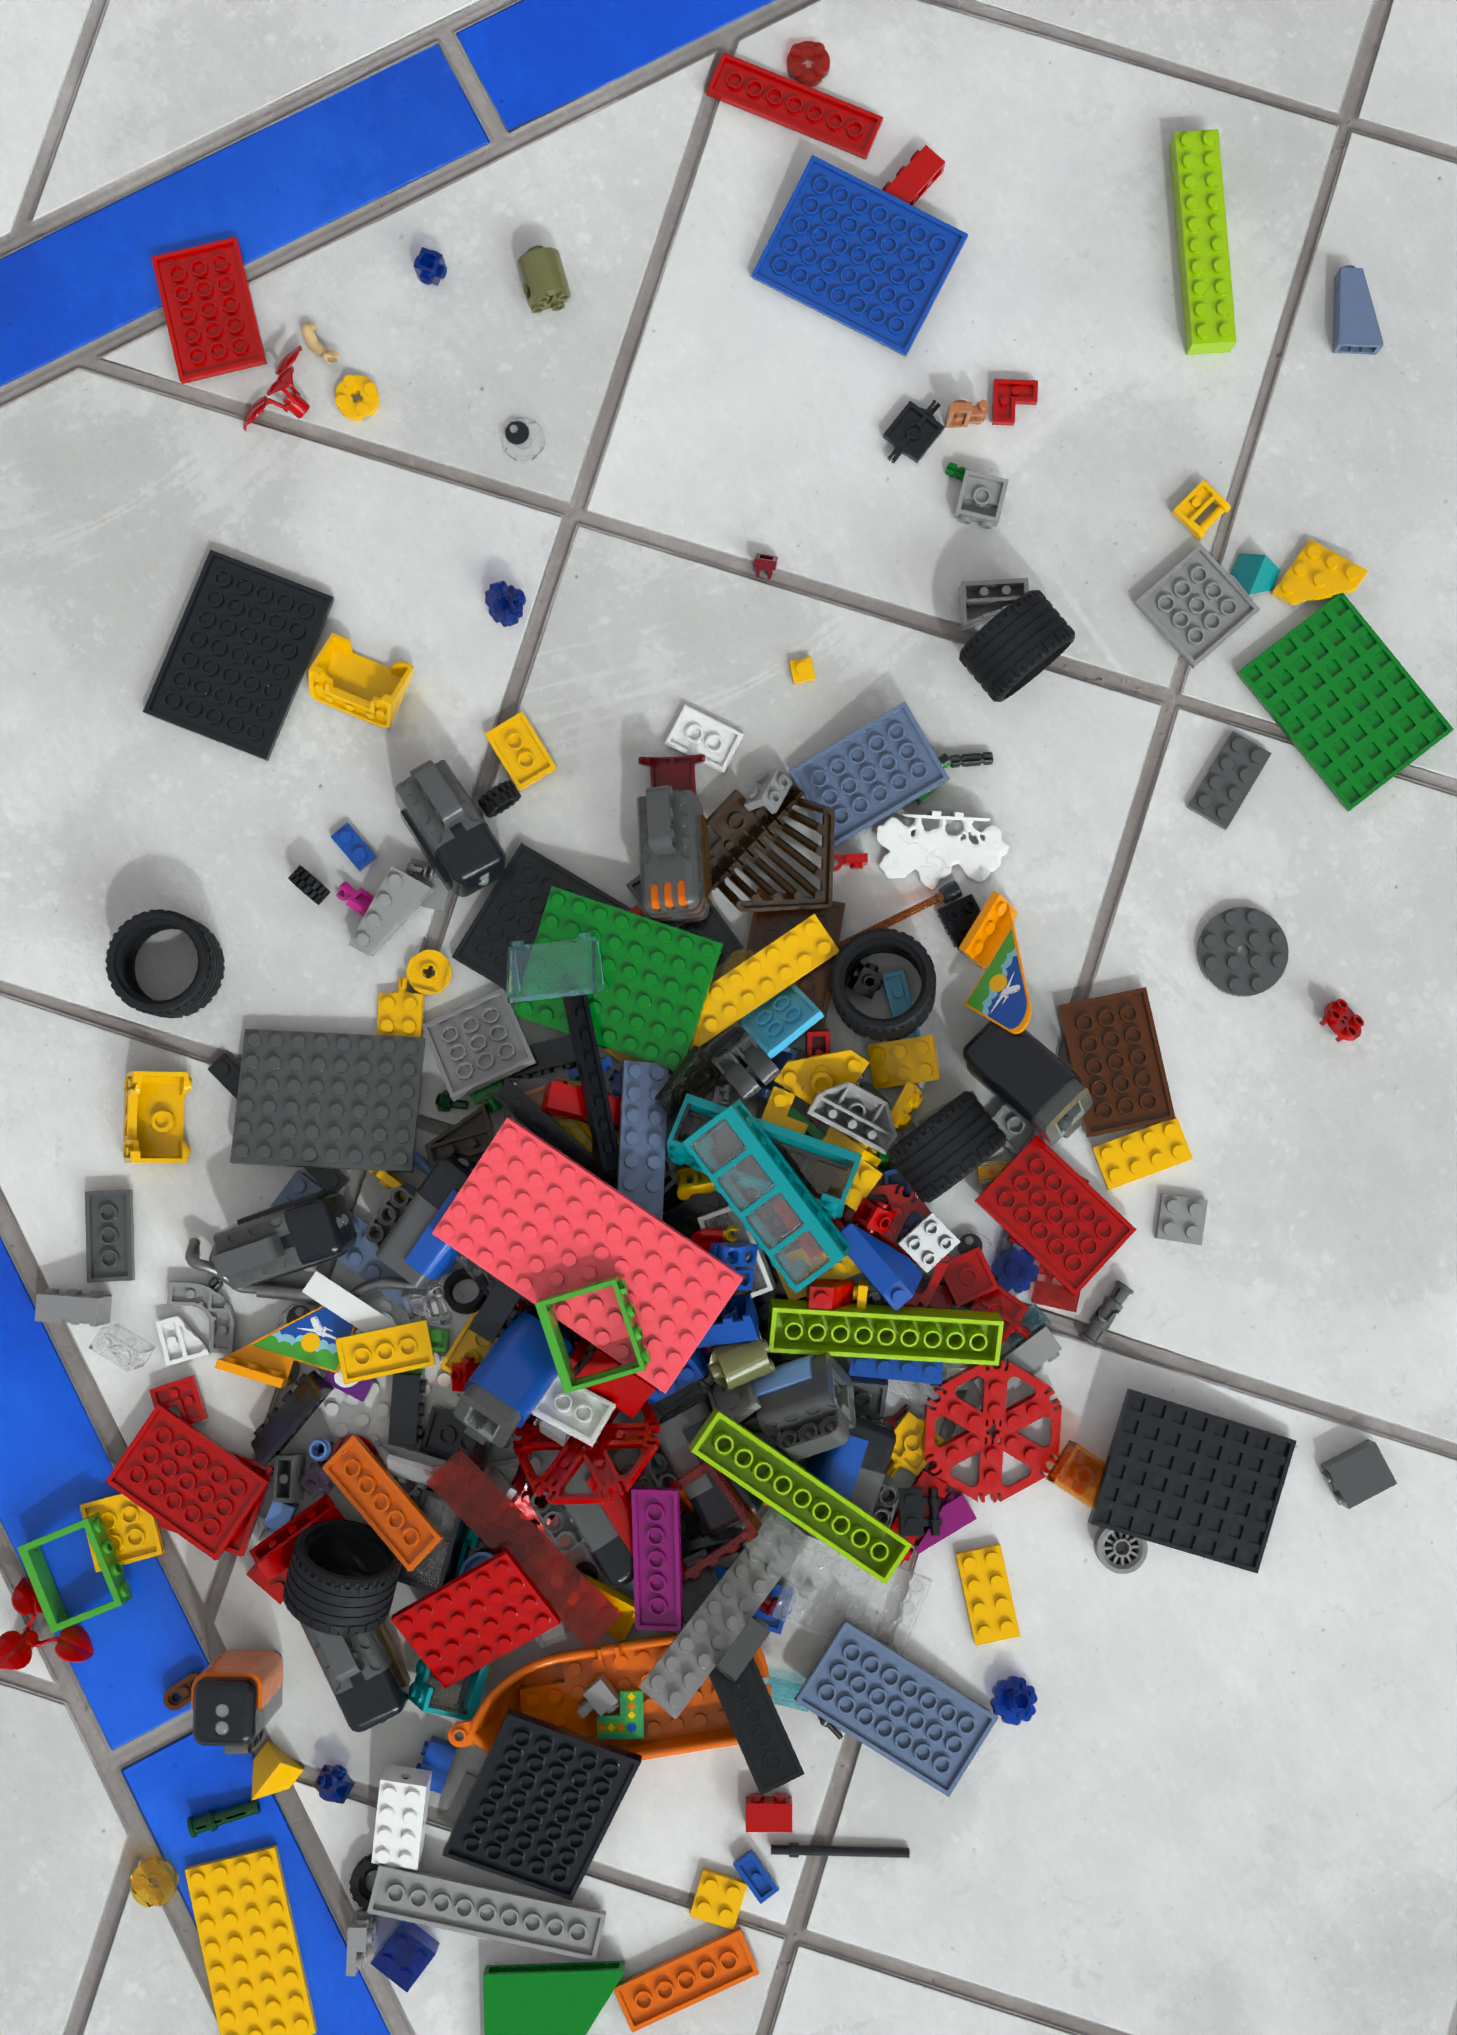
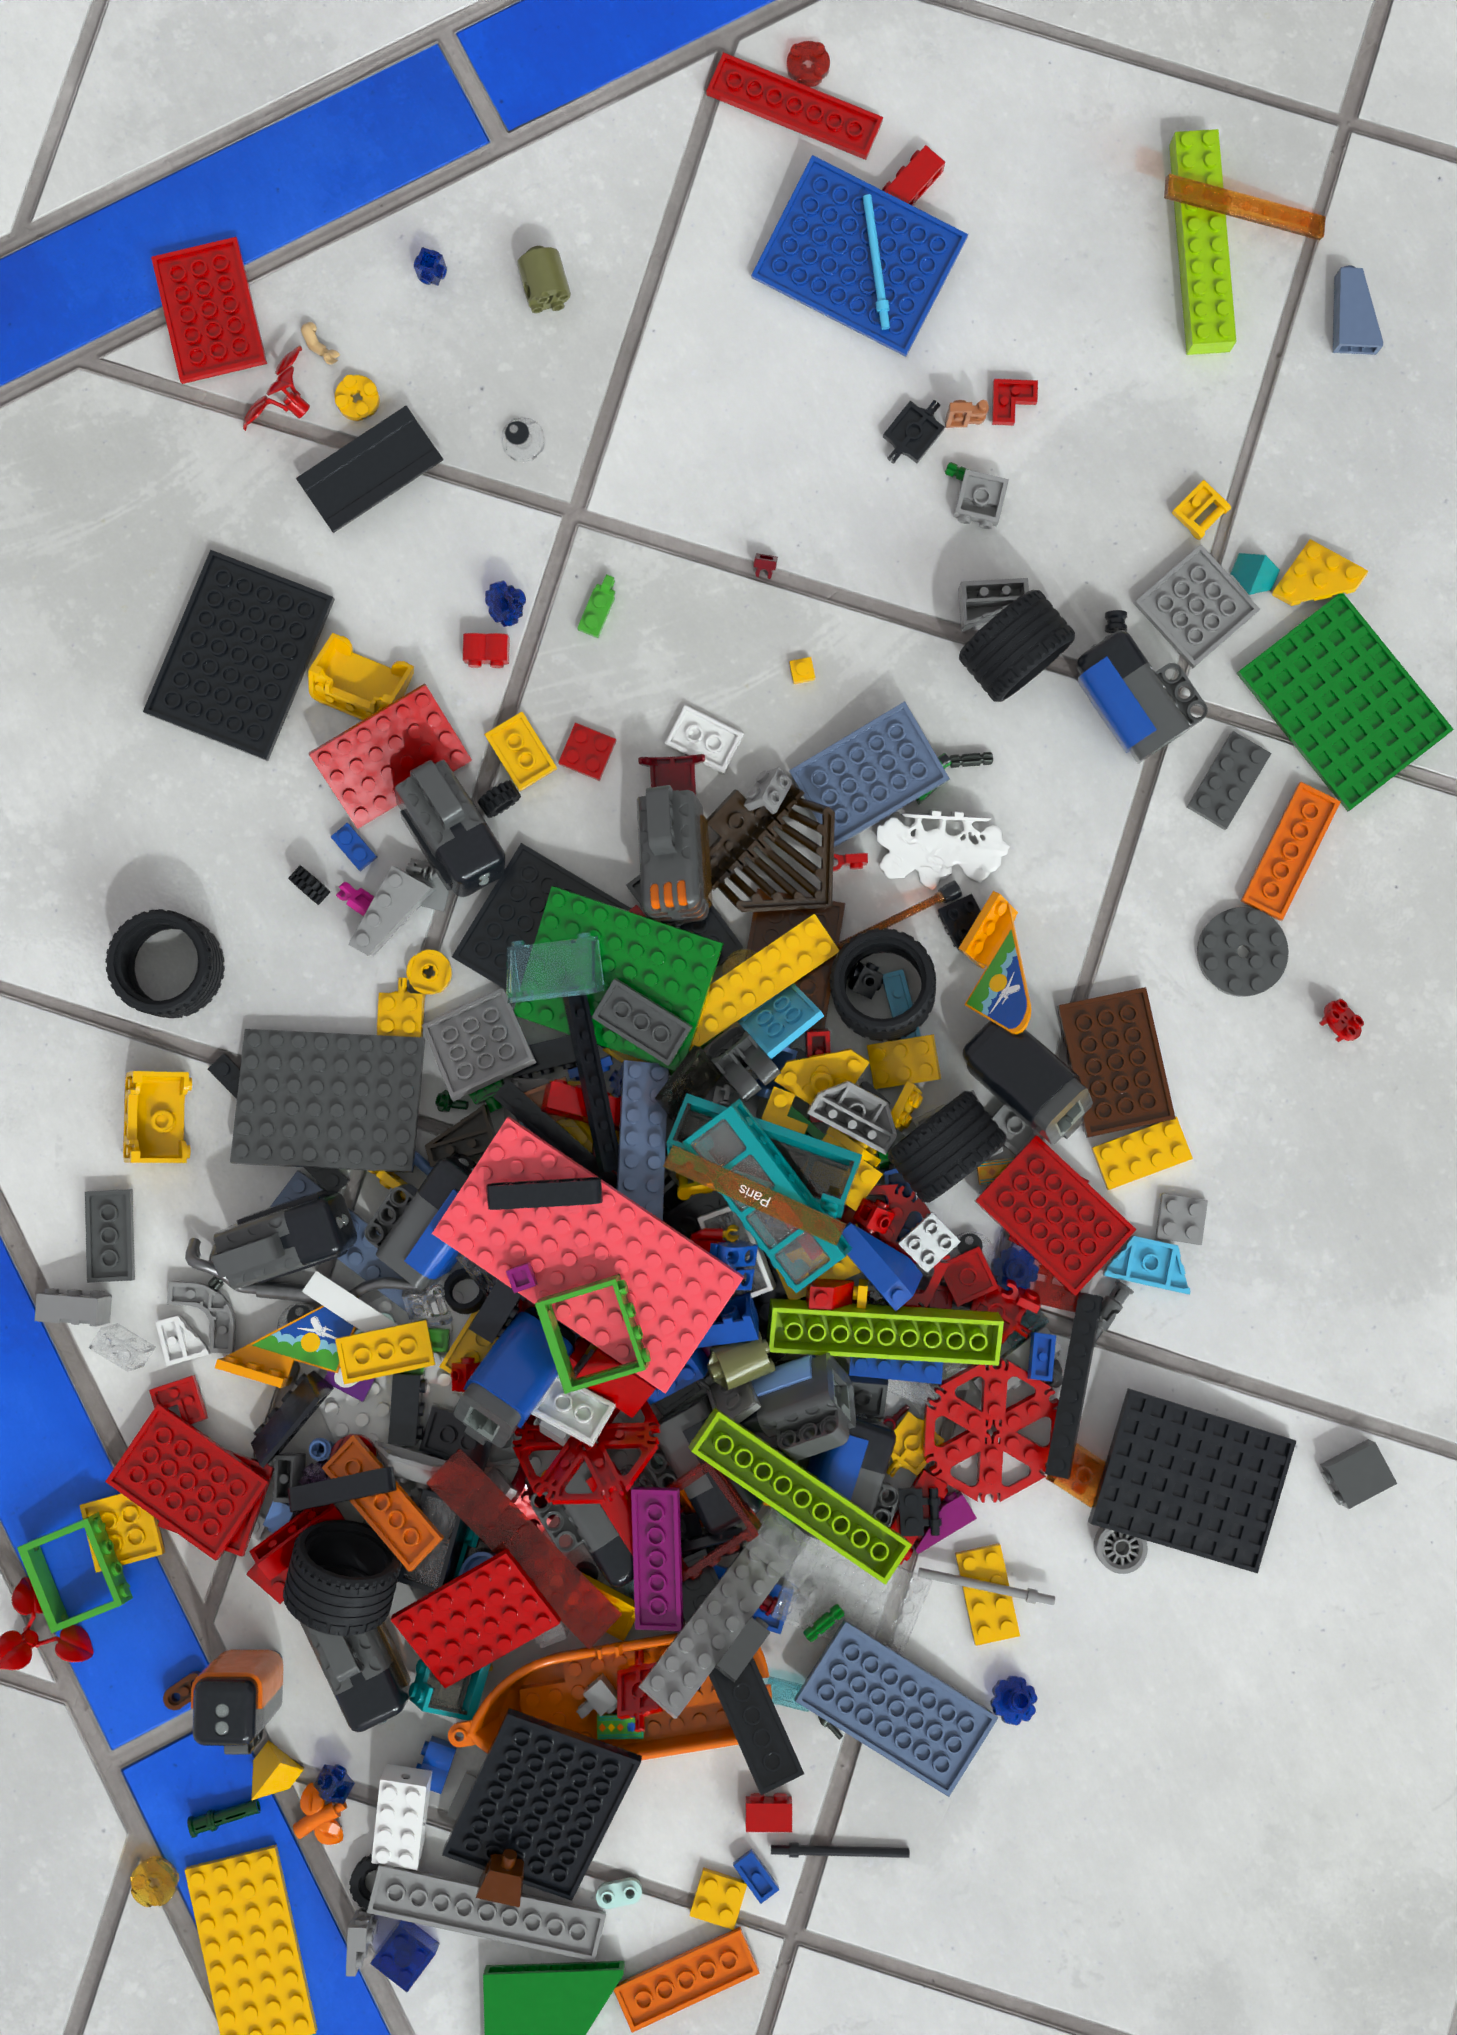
(319, 1817): none -> orange plant
(341, 1489): none -> black beam
(369, 469): none -> black hinge
(382, 749): none -> plate
(486, 649): none -> red brick
(502, 1879): none -> reddish brown torso
(521, 1277): none -> magenta plate
(544, 1193): none -> black beam
(587, 751): none -> red plate
(598, 608): none -> bright green hinge
(617, 1890): none -> light aqua plate
(631, 1700): none -> red plate
(642, 1021): none -> dark grey plate
(754, 1195): none -> clear orange tile
(823, 1623): none -> green axle
(882, 304): none -> medium azure bar
(1025, 1298): none -> red plate
(1030, 1595): none -> light grey bar
(1041, 1356): none -> blue plate
(1057, 1375): none -> dark grey plate
(1074, 1385): none -> black plate
(1115, 621): none -> black wheel
(1134, 699): none -> piece
(1149, 1264): none -> medium azure wing
(1244, 207): none -> clear orange tile
(1290, 851): none -> orange plate

